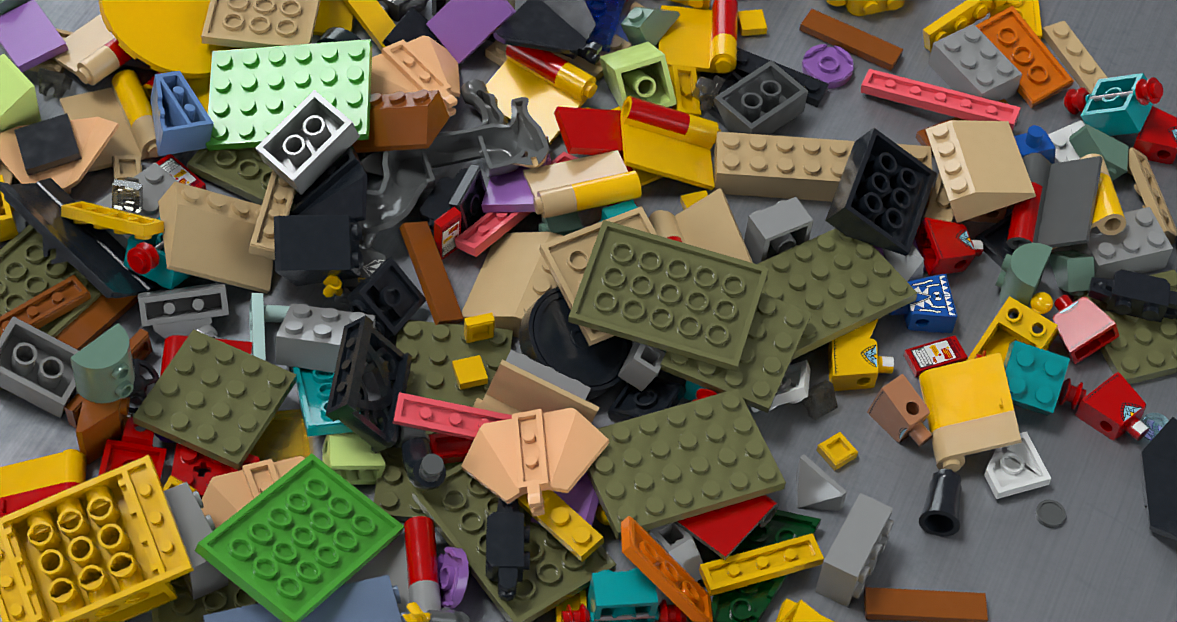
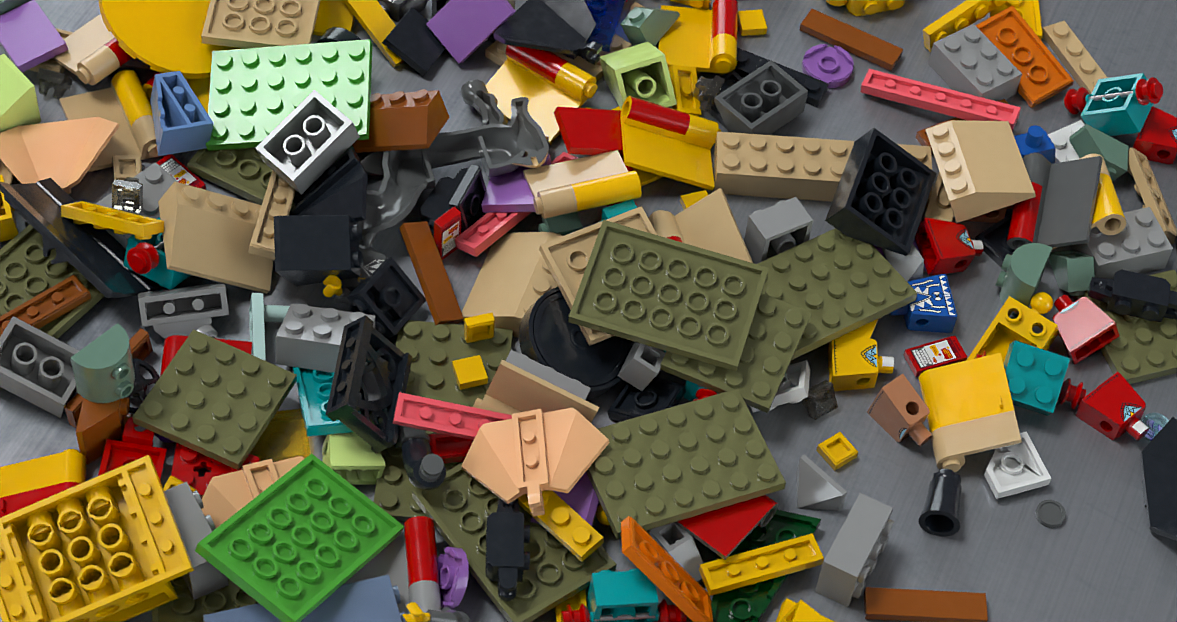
(47, 144): black tile -> none
(95, 320): dark orange tile -> none
(417, 67): light nougat panel -> none

